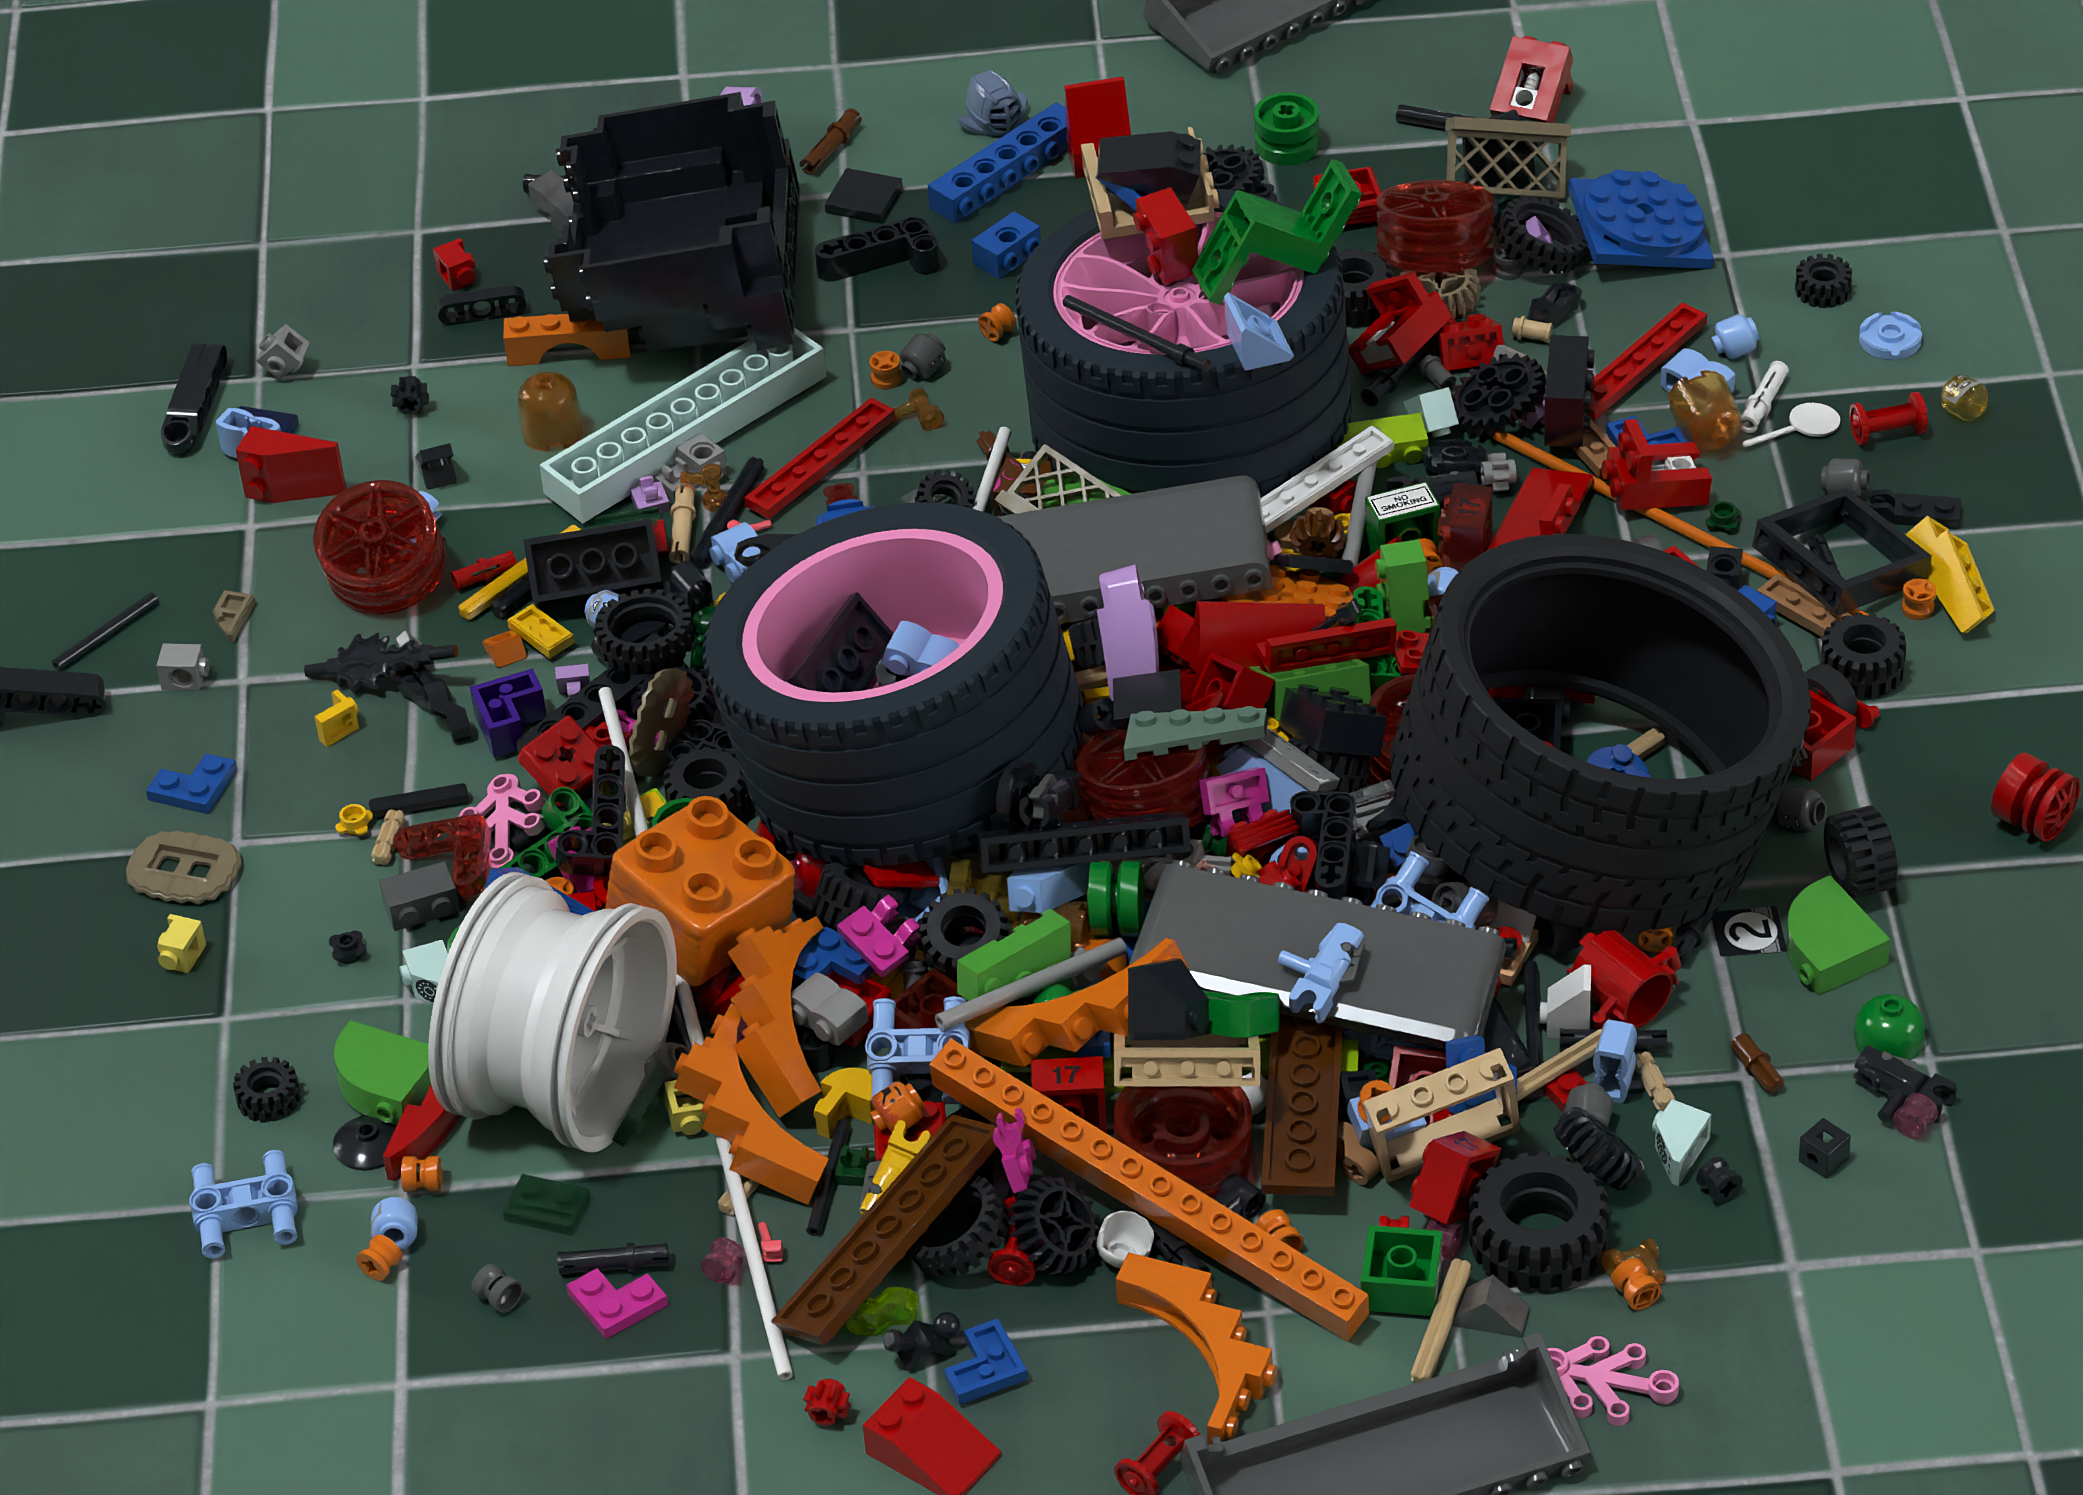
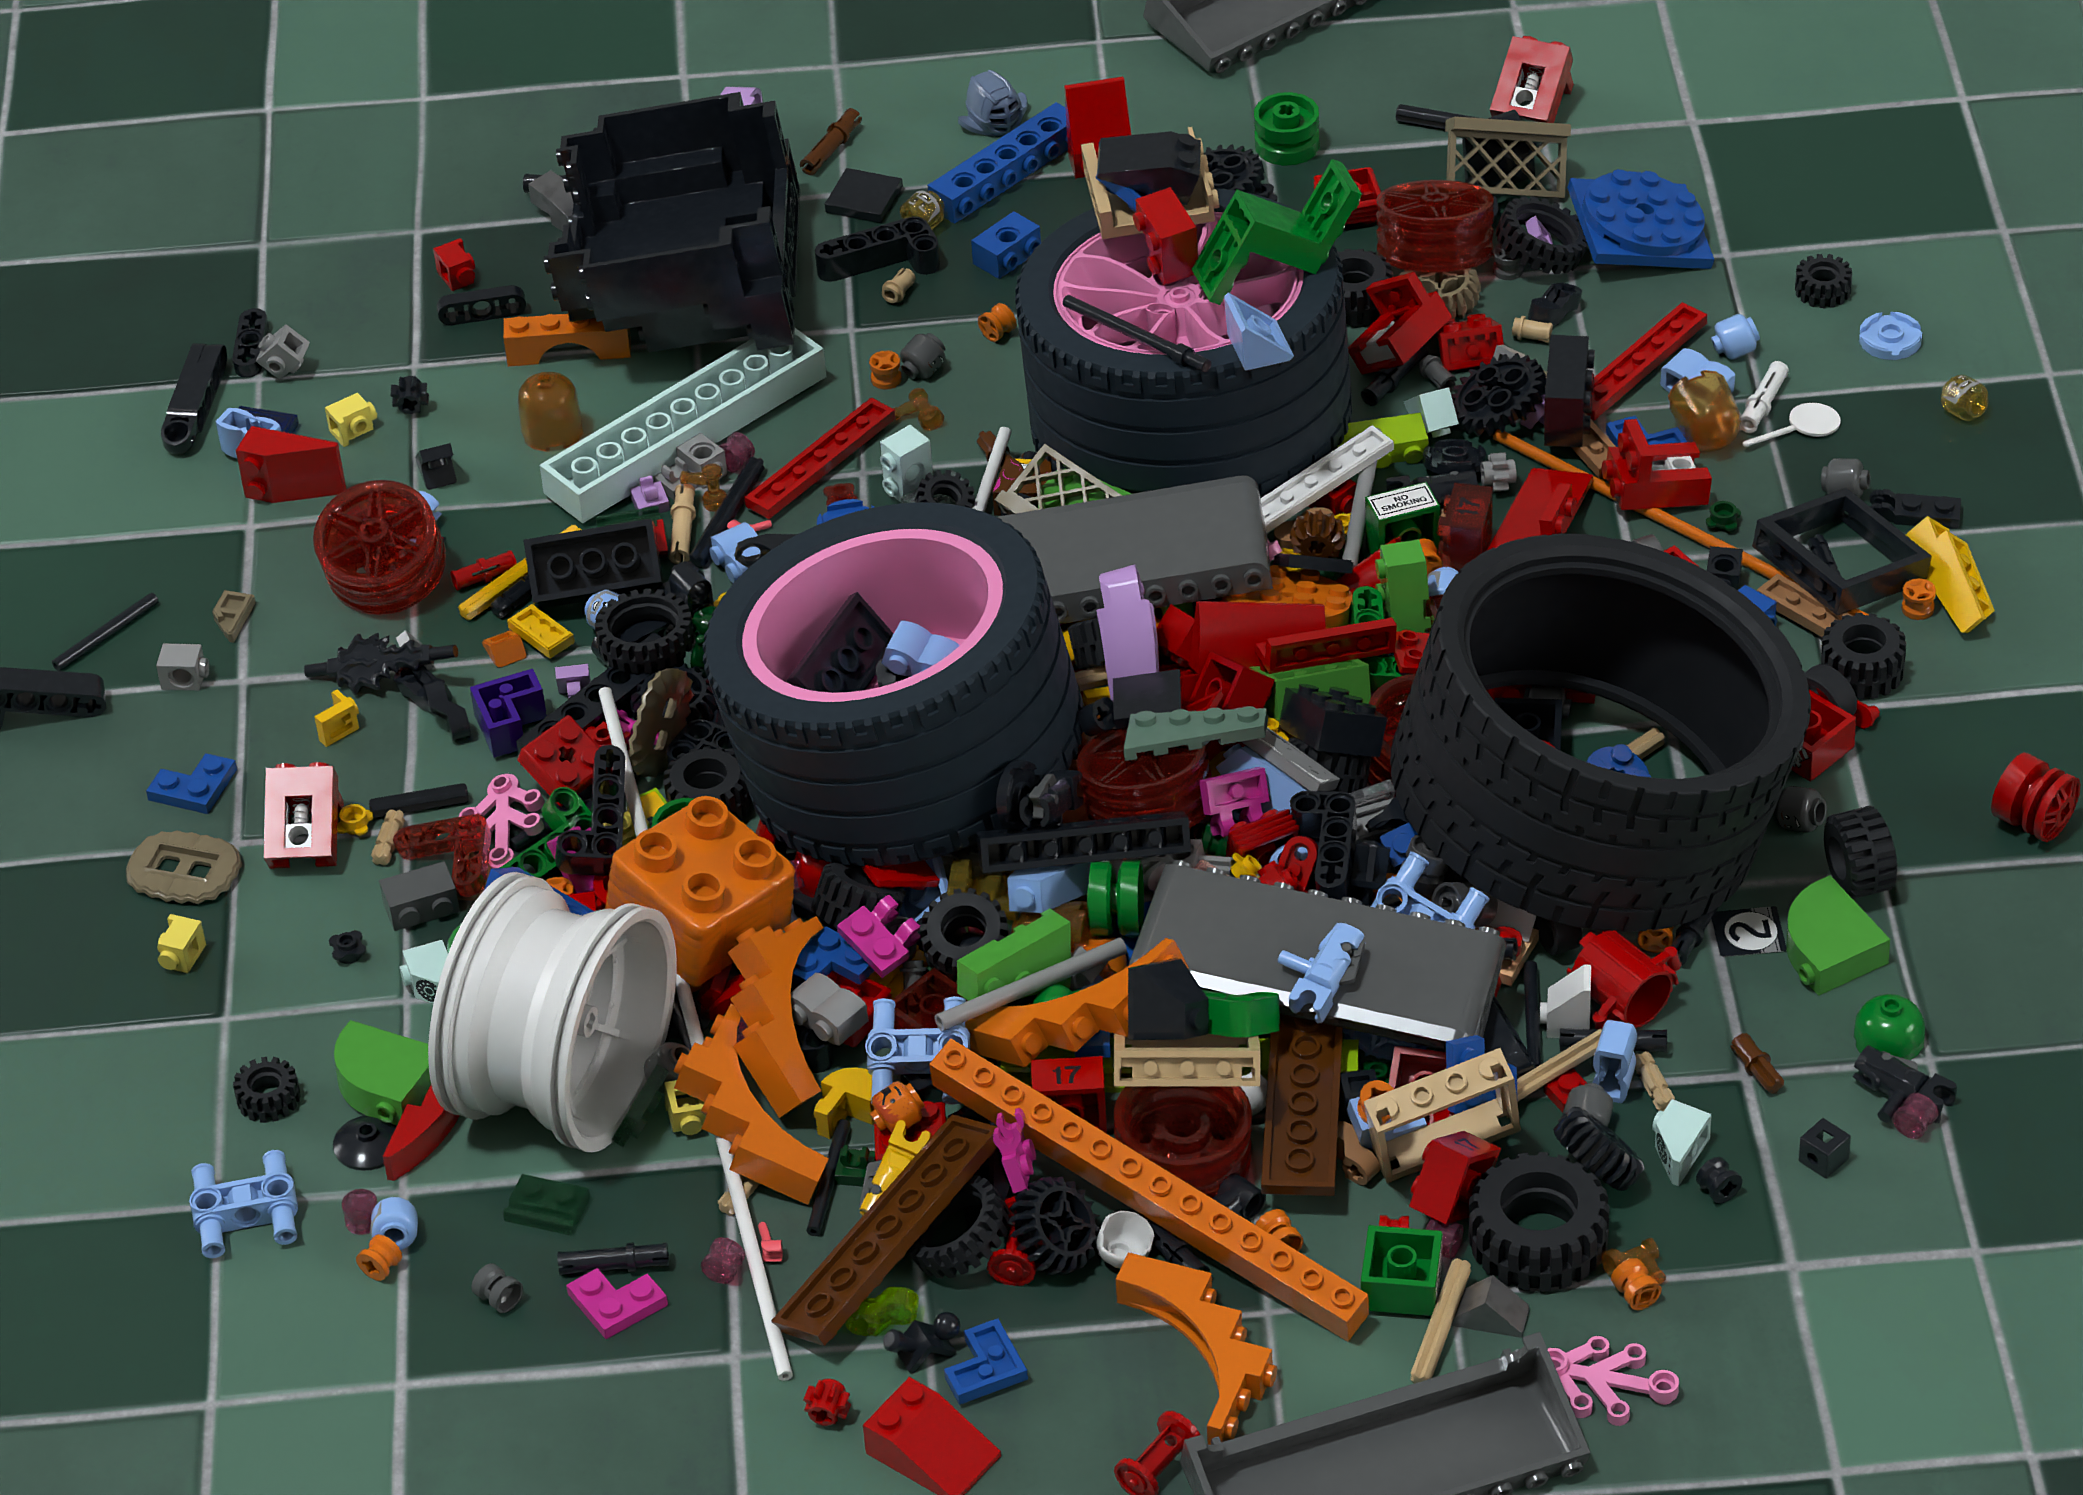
(245, 334): none -> black beam
(301, 793): none -> brick
(350, 418): none -> light yellow brick
(358, 1209): none -> clear pink wheel
(421, 1173): orange wheel -> none
(737, 451): none -> clear pink wheel
(895, 289): none -> tan pin
(905, 461): none -> light aqua brick
(924, 205): none -> clear yellow head
(1344, 615): black piece -> none
(1888, 418): red hose -> none

